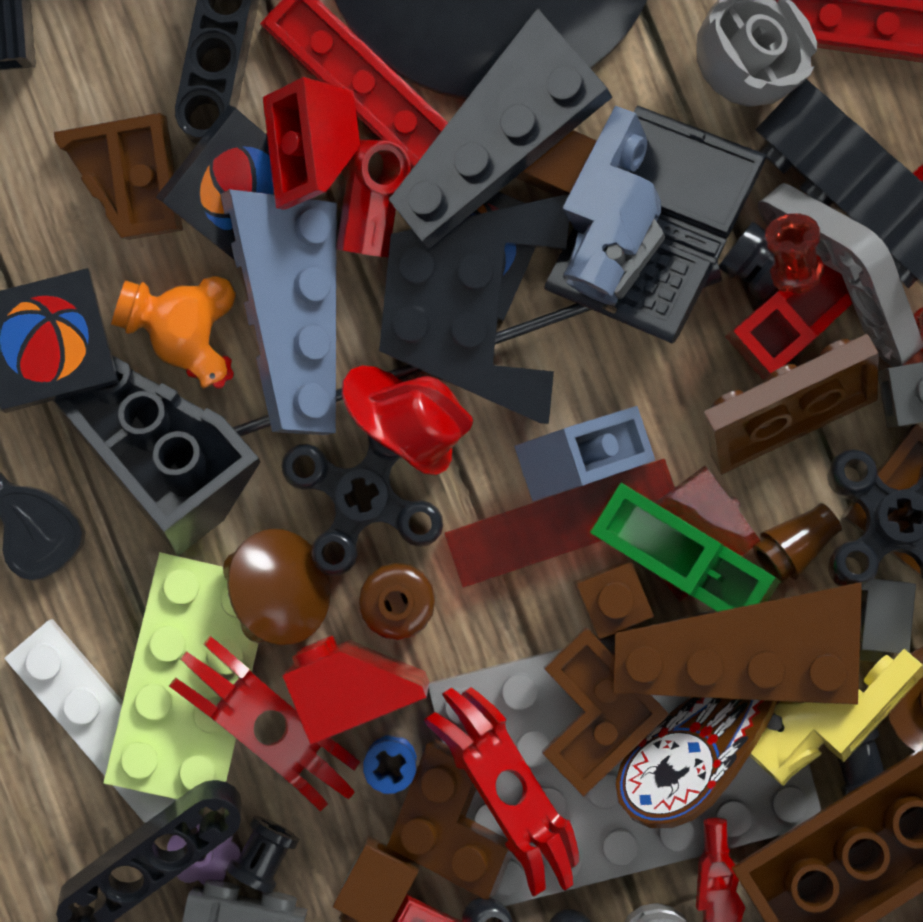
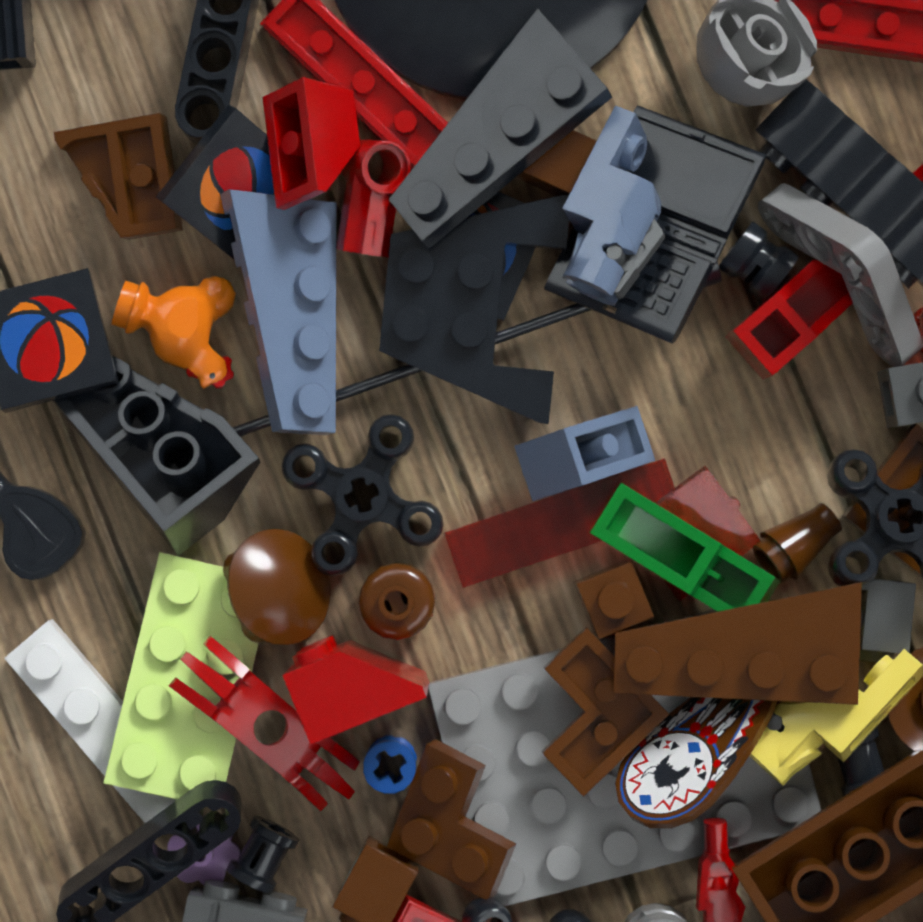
(410, 417): red piece -> none
(484, 761): red piece -> none
(792, 402): reddish brown plate -> none
(794, 245): clear red bush -> none

